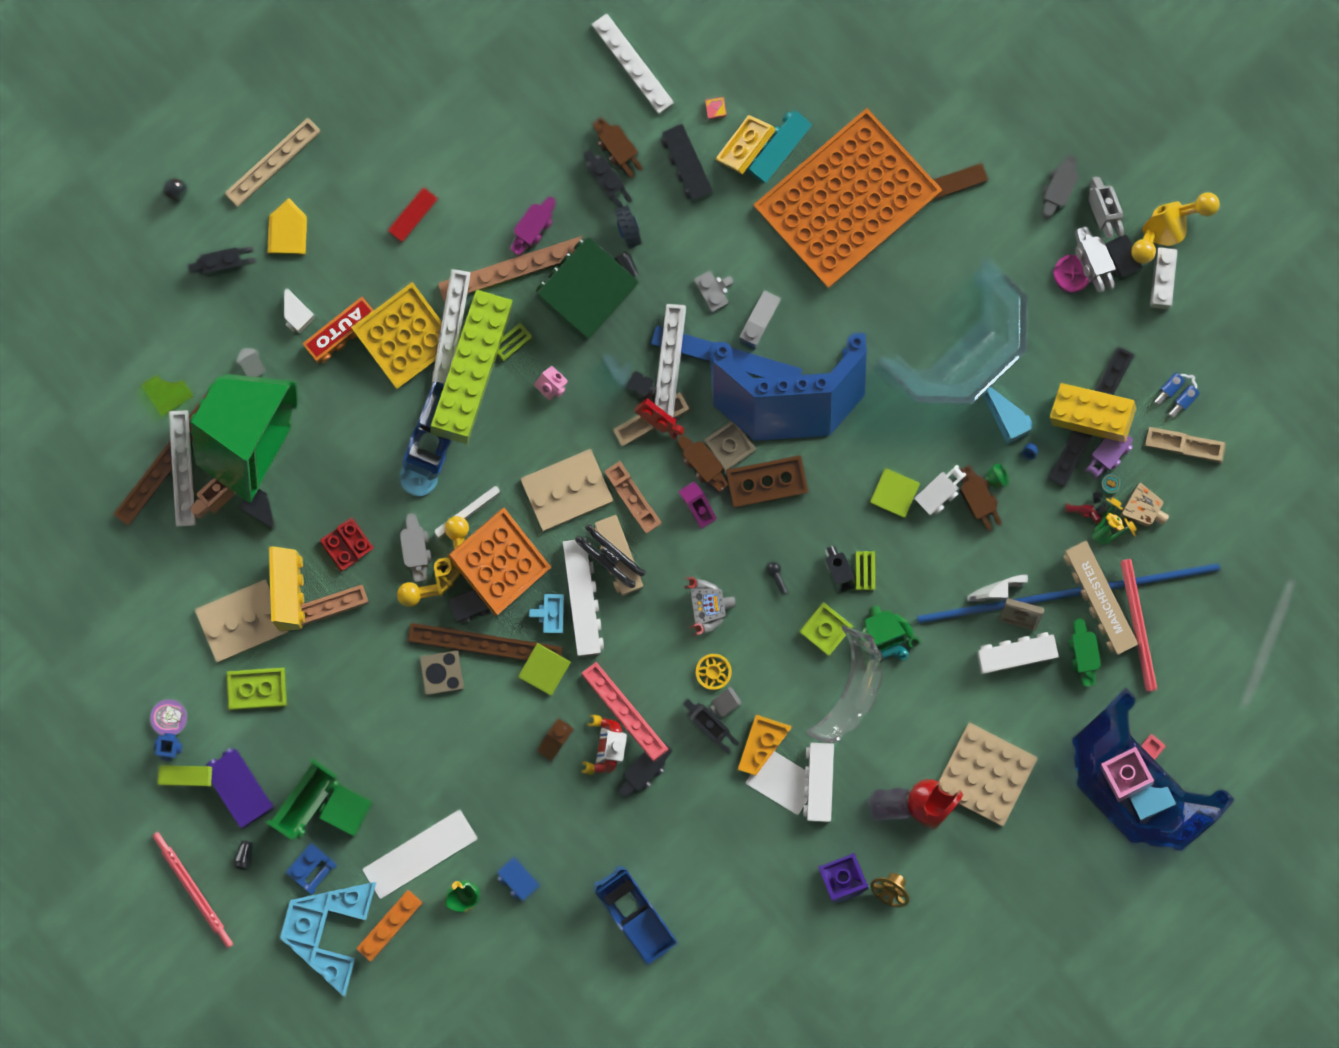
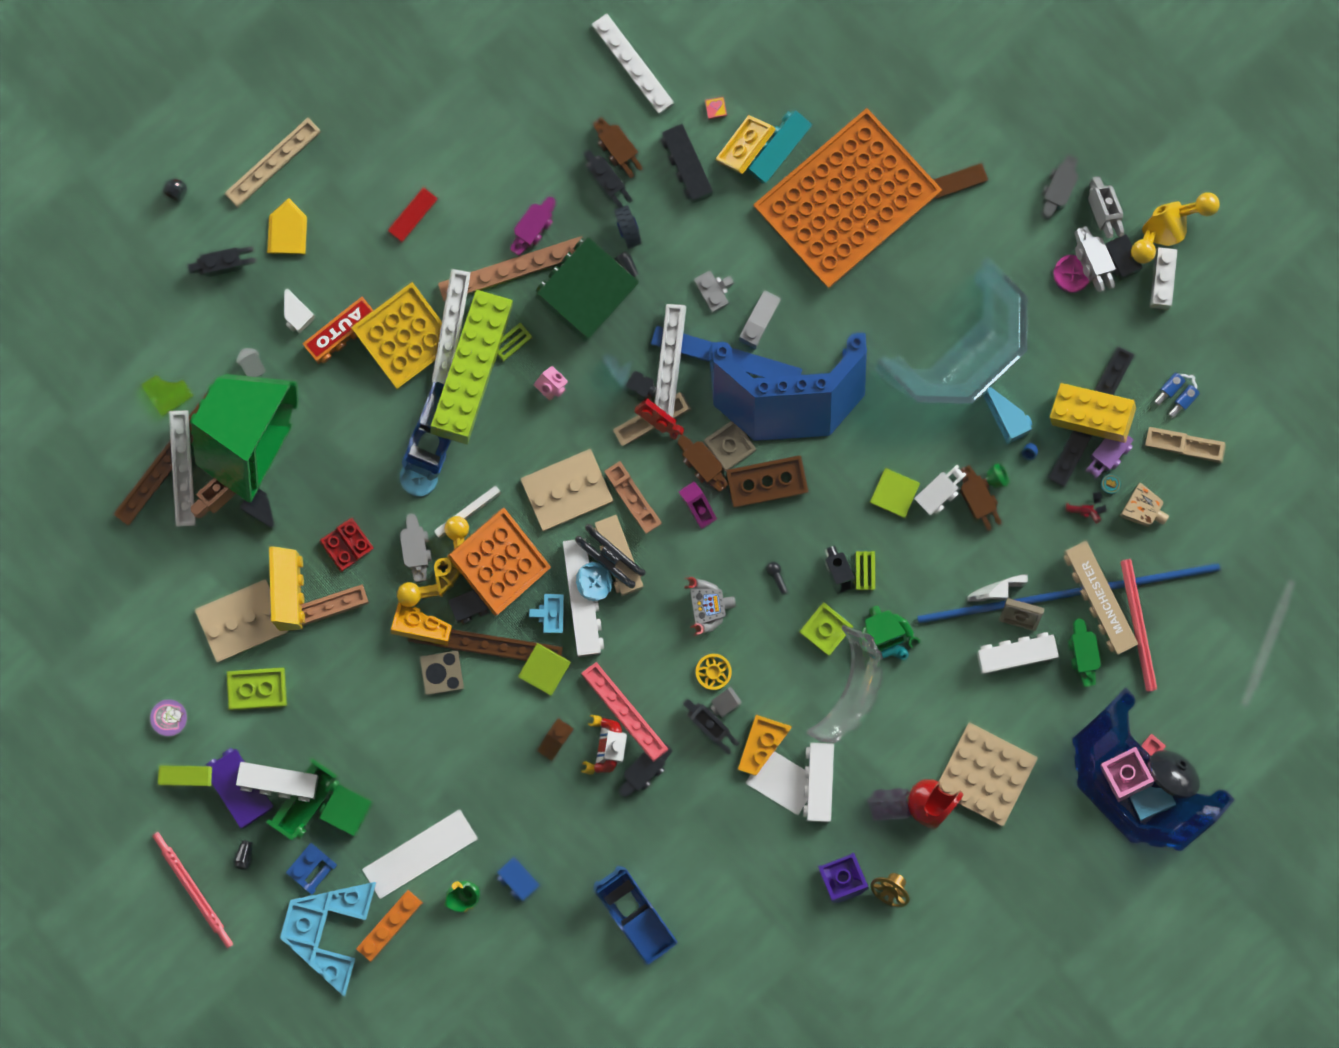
(162, 742): blue brick -> none
(277, 780): none -> white brick
(417, 625): none -> light orange wing
(593, 581): none -> medium azure tile
(1102, 534): plant -> none
(1174, 774): none -> black dish

